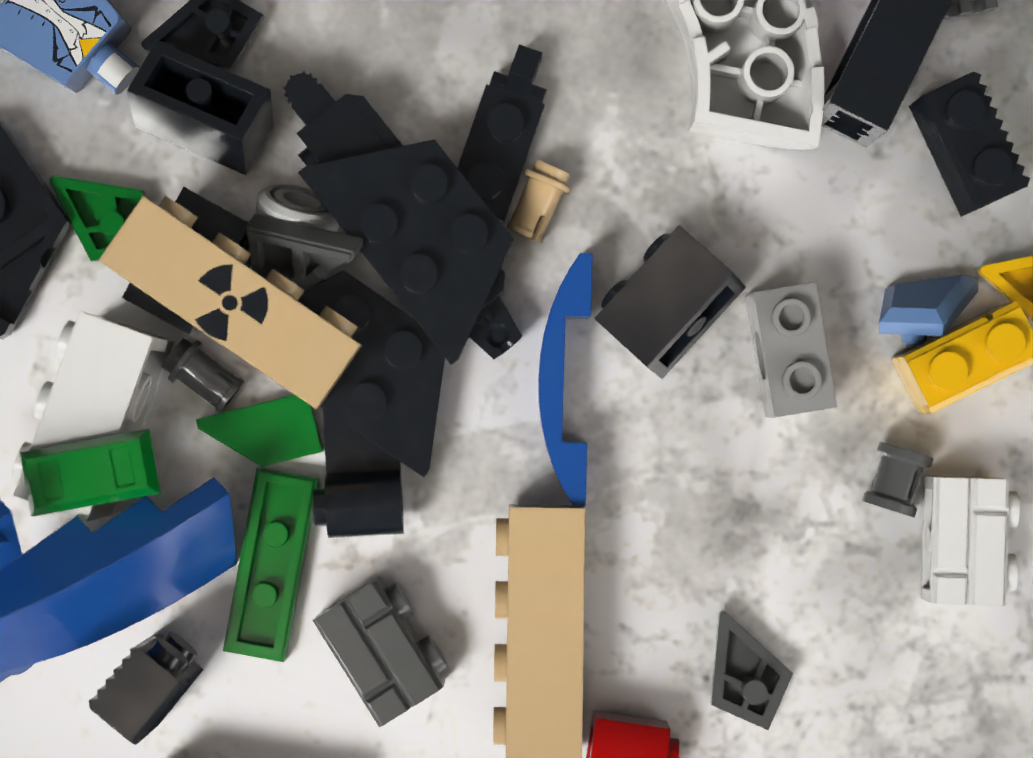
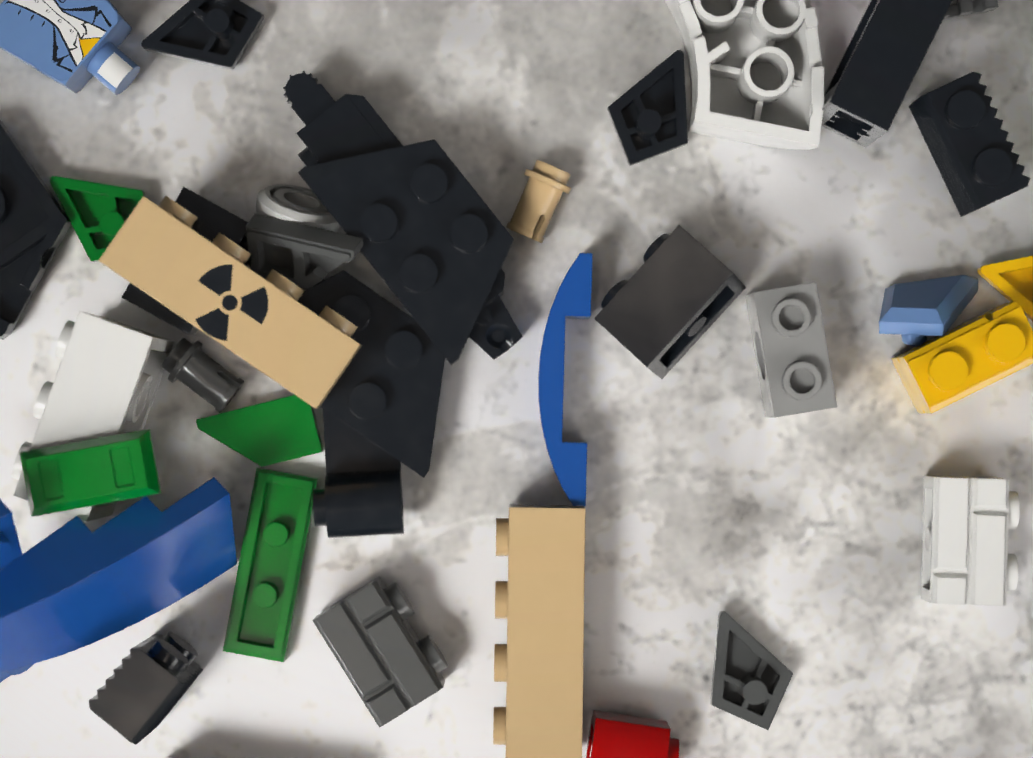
(200, 107): black brick -> none
(504, 132): black hinge -> none
(653, 112): none -> black piece
(897, 479): dark grey bush -> none

